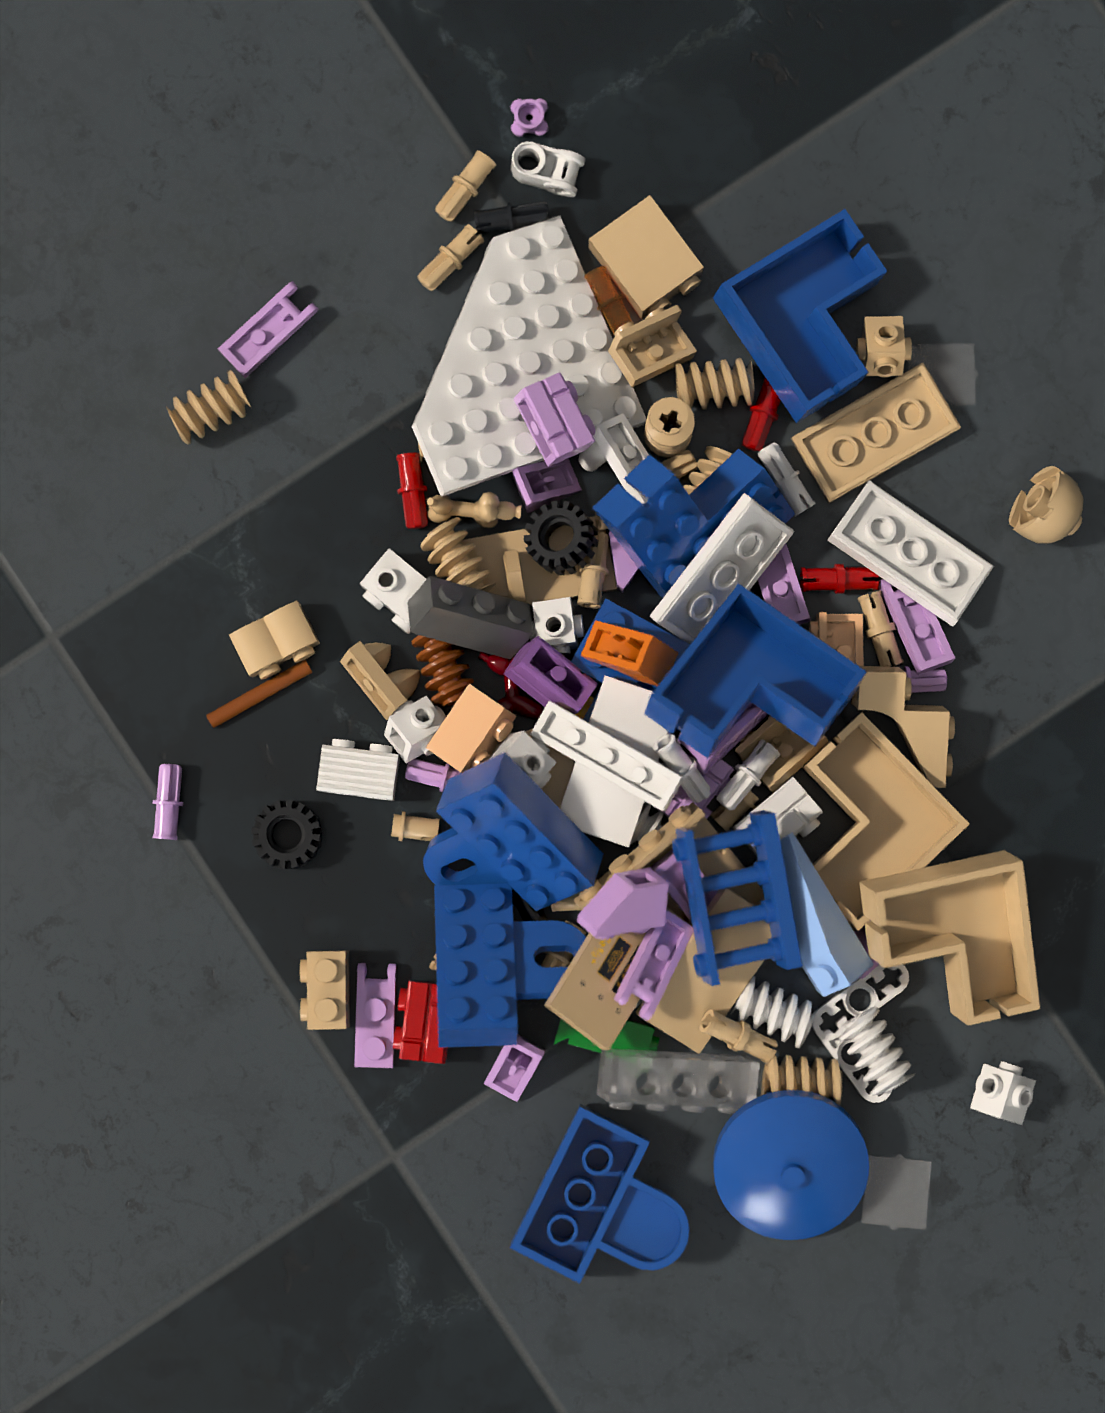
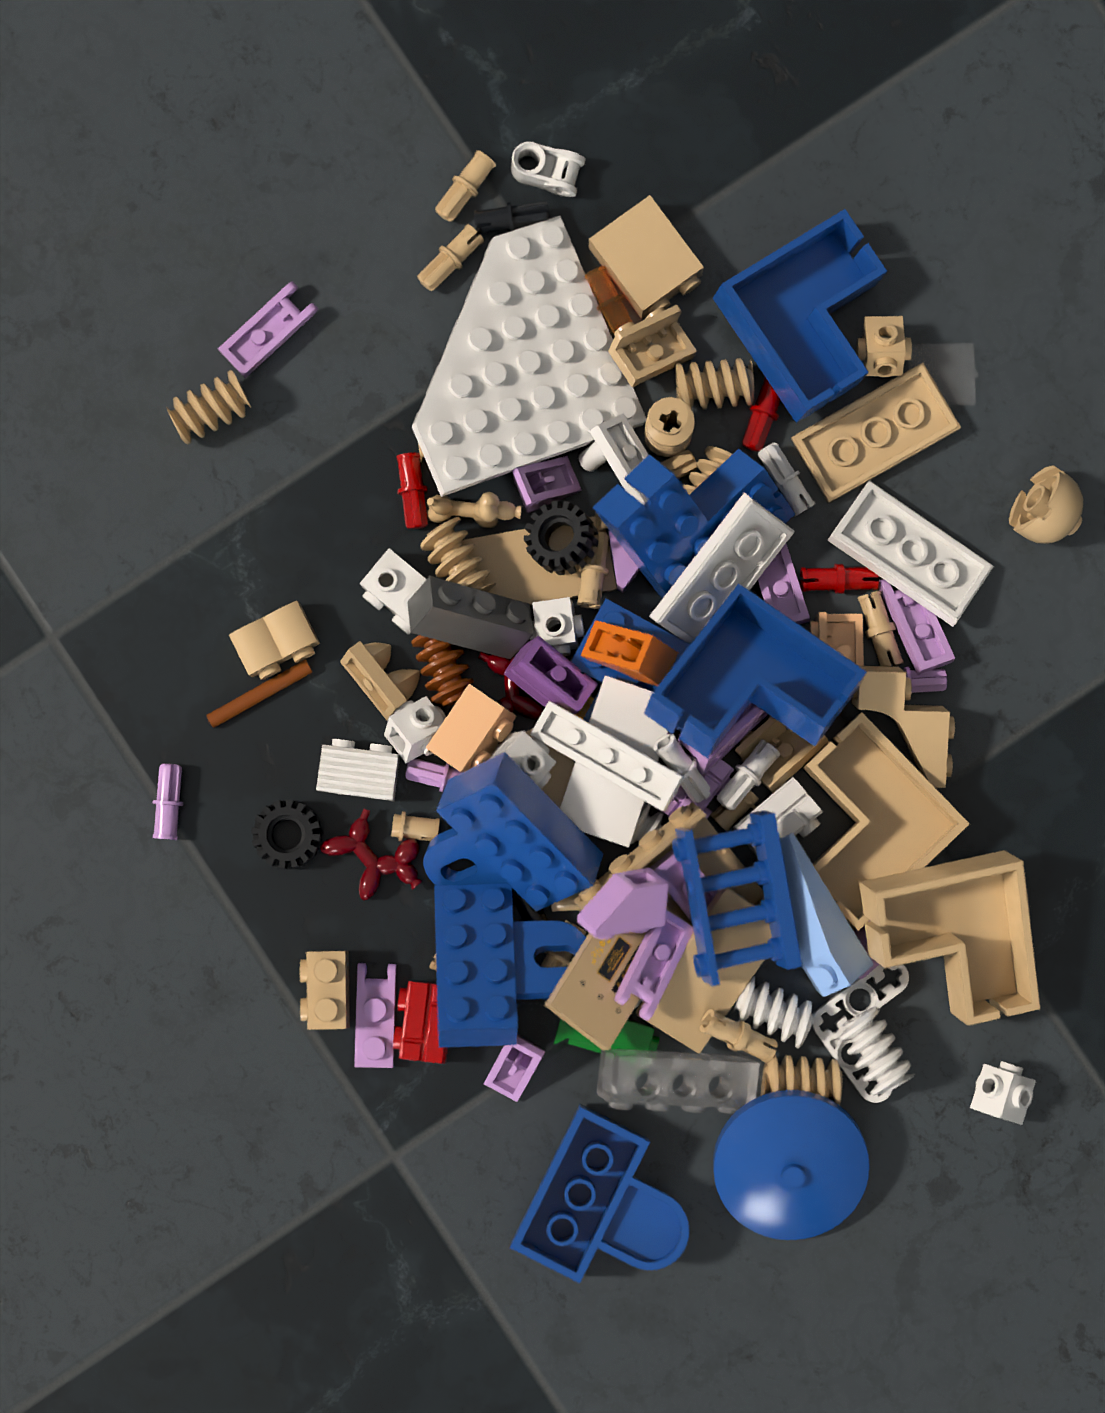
(375, 866): none -> dark red piece
(514, 575): tan tile -> none
(522, 109): lavender plate -> none
(555, 418): lavender brick -> none
(897, 1192): clear piece -> none

